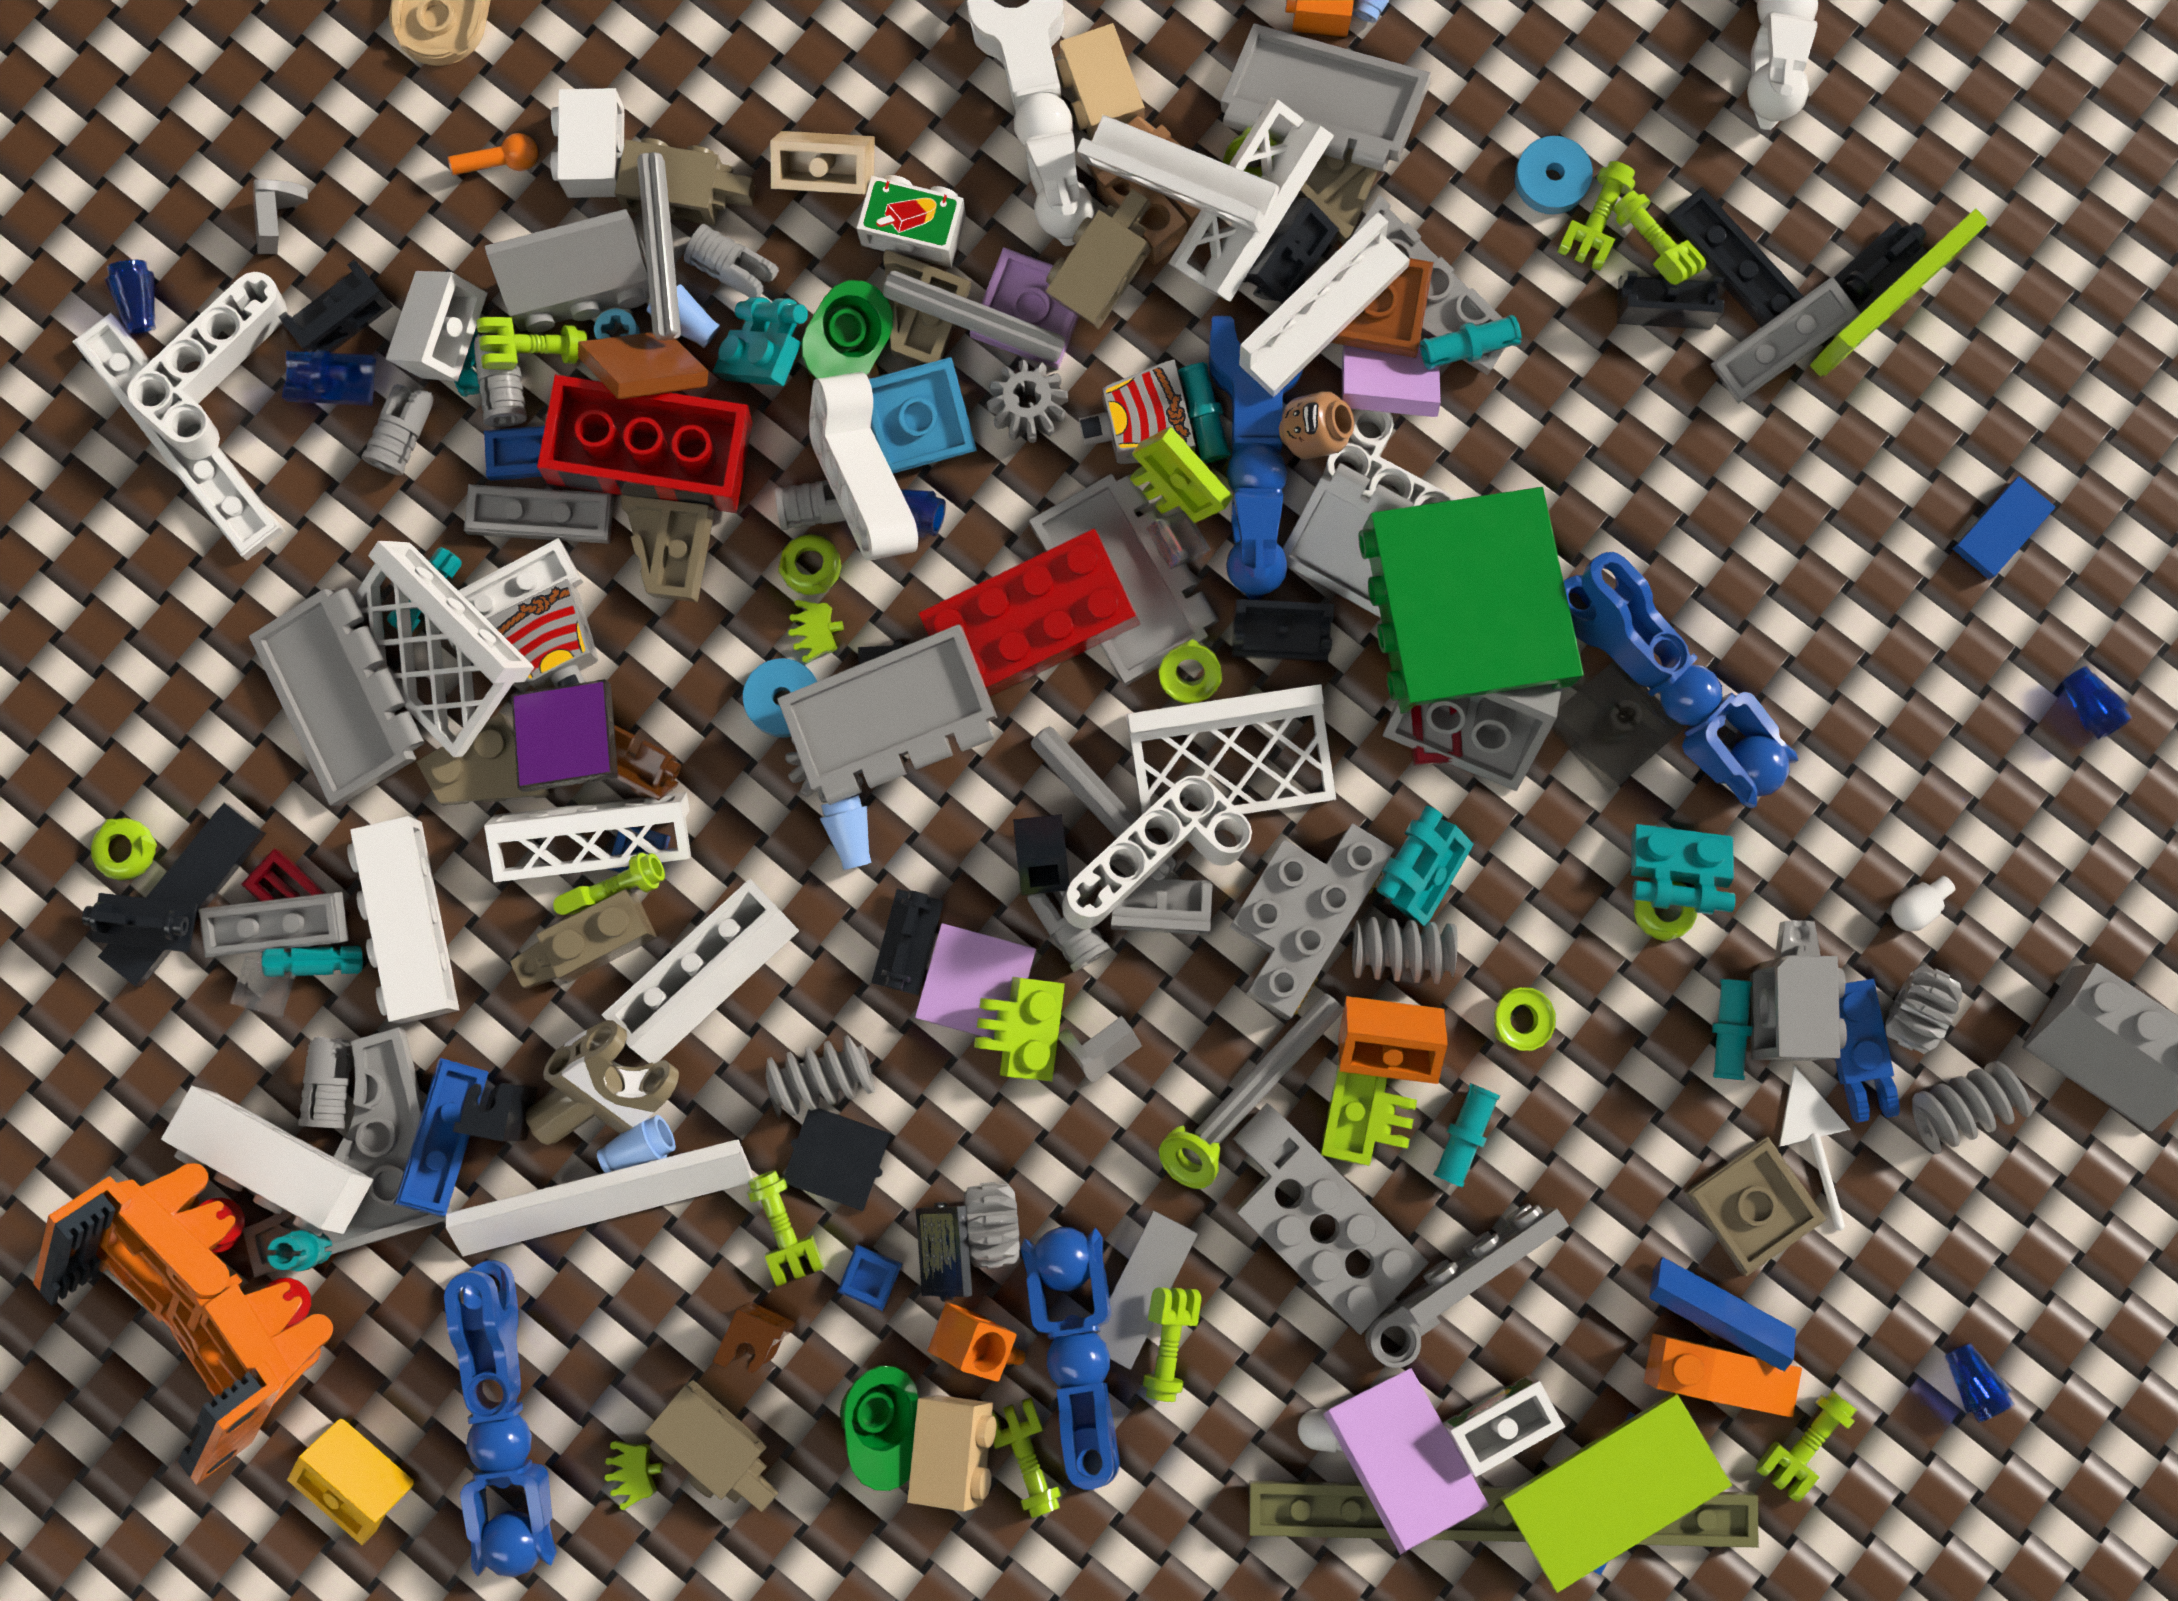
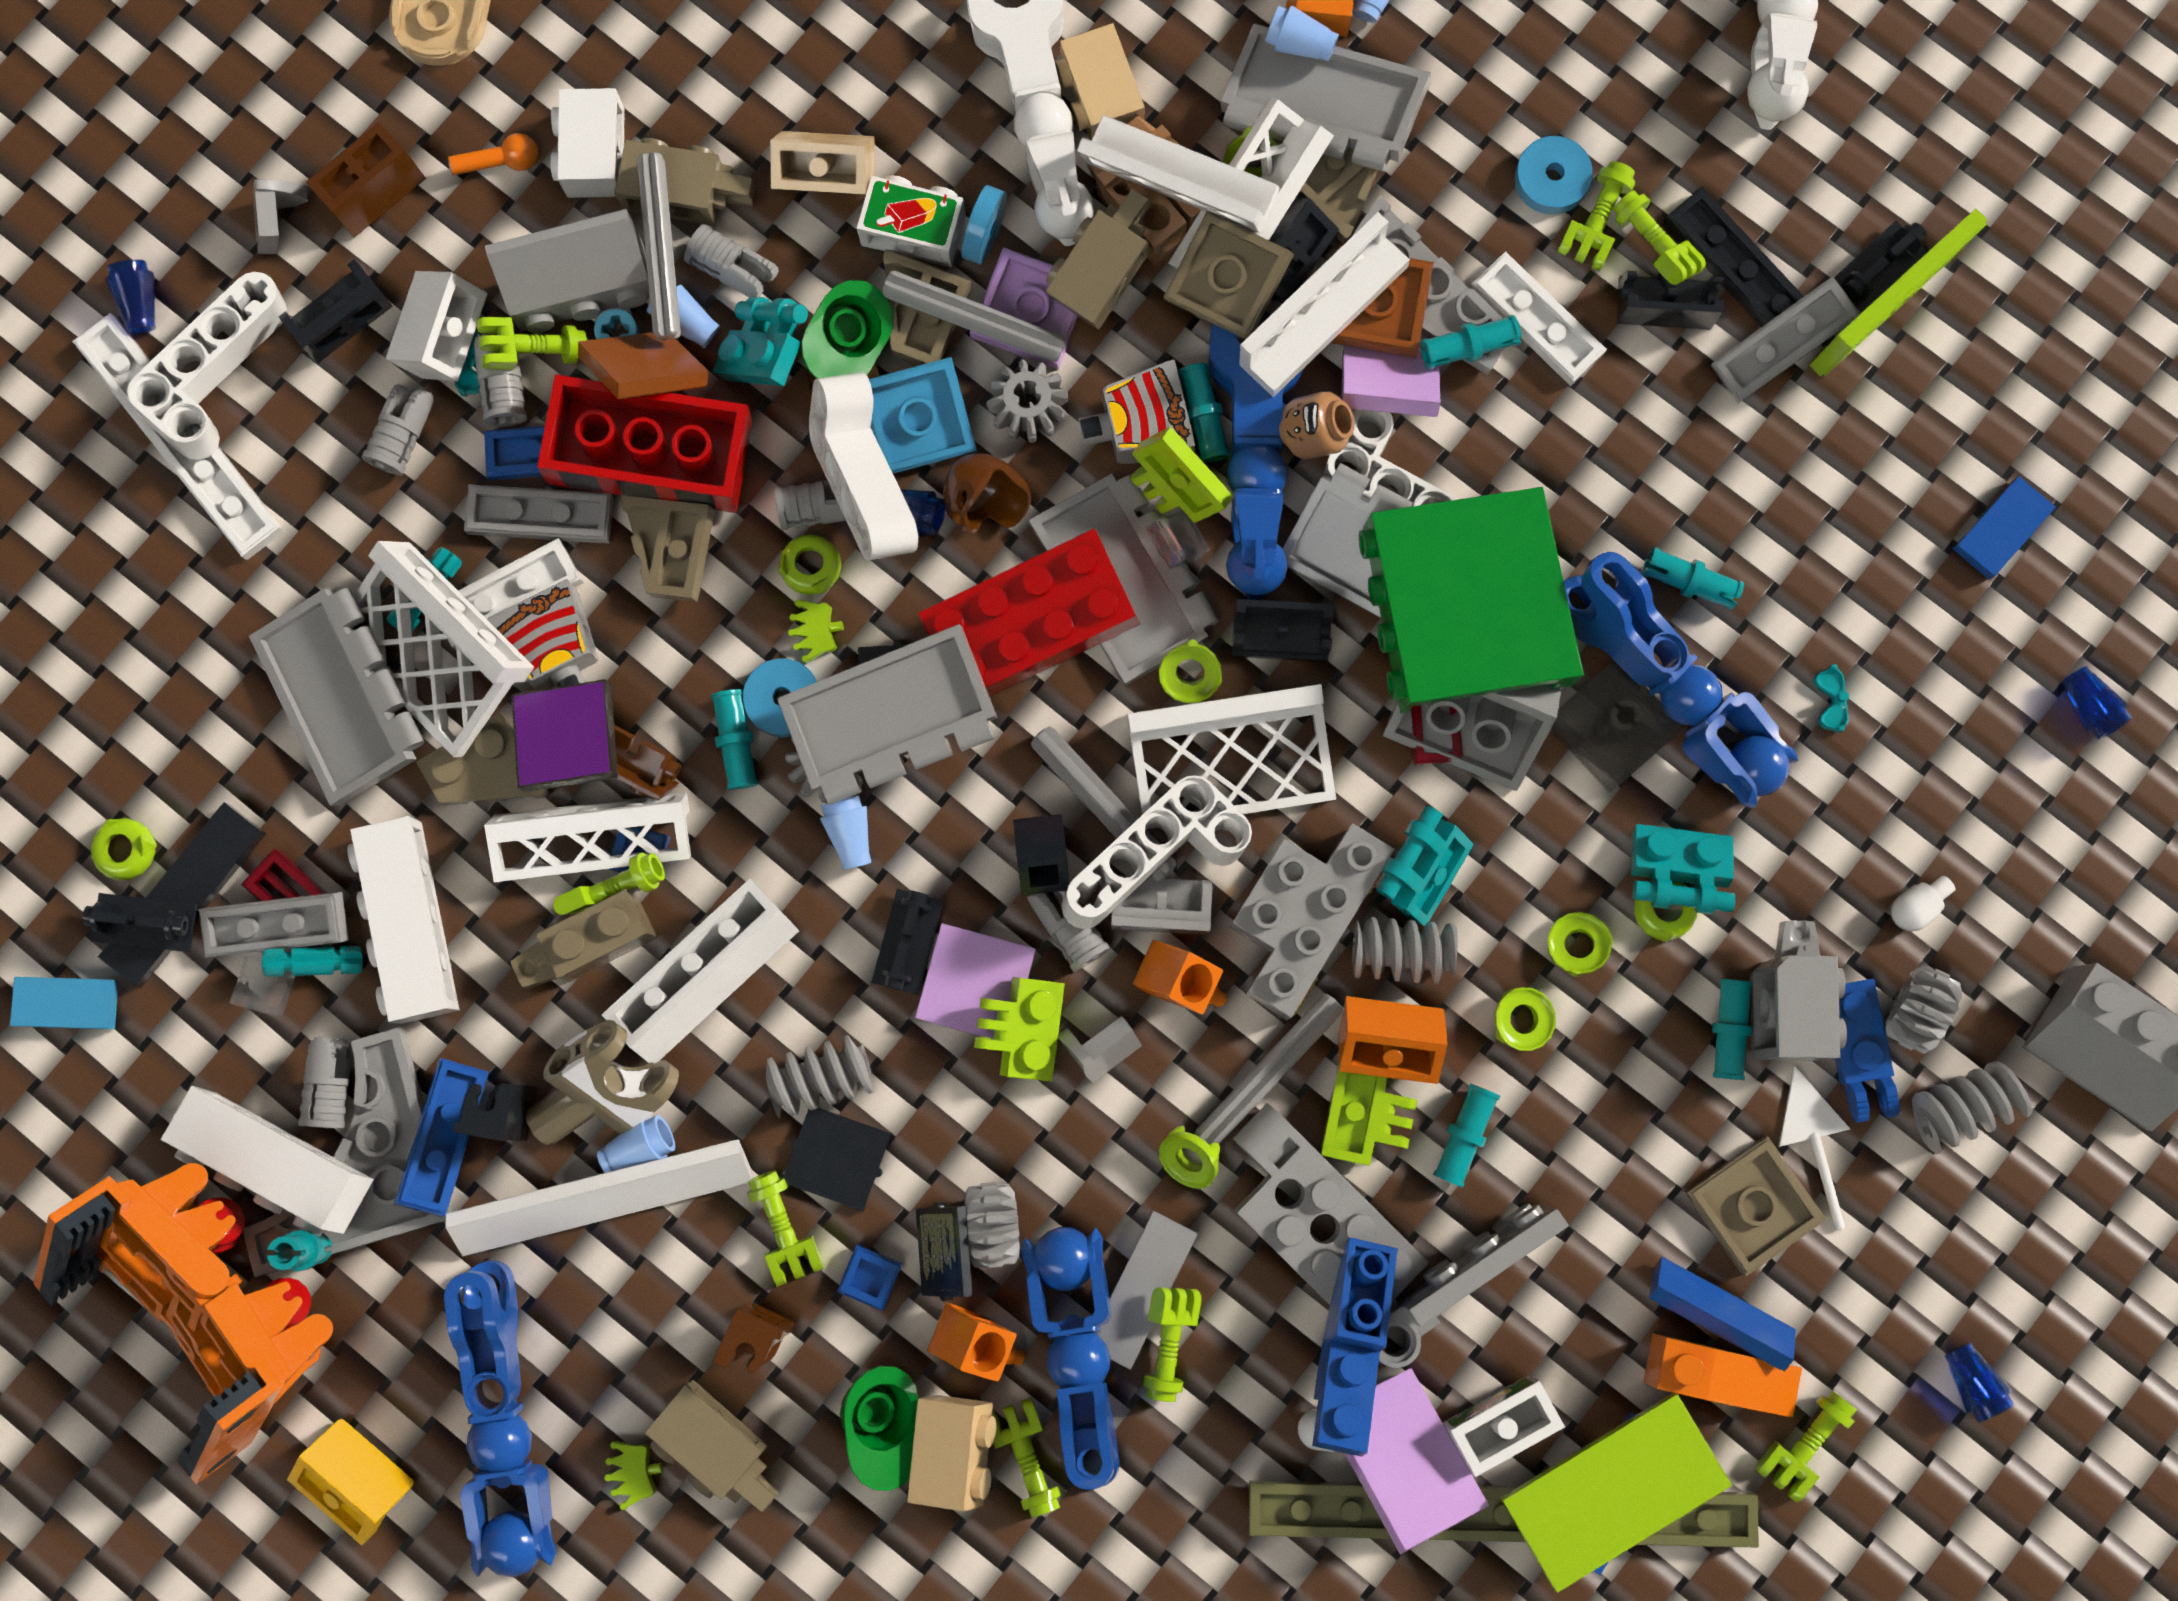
(64, 1003): none -> dark azure tile
(329, 378): clear blue hips -> none
(366, 179): none -> reddish brown hinge
(734, 739): none -> teal pin
(983, 489): none -> reddish brown helmet
(984, 224): none -> dark azure piece
(1179, 978): none -> orange piece
(1228, 275): none -> dark tan tile
(1300, 35): none -> light blue cone
(1348, 1351): none -> blue slope
(1542, 320): none -> white tile
(1581, 923): none -> lime piece
(1692, 578): none -> teal pin
(1832, 684): none -> teal piece

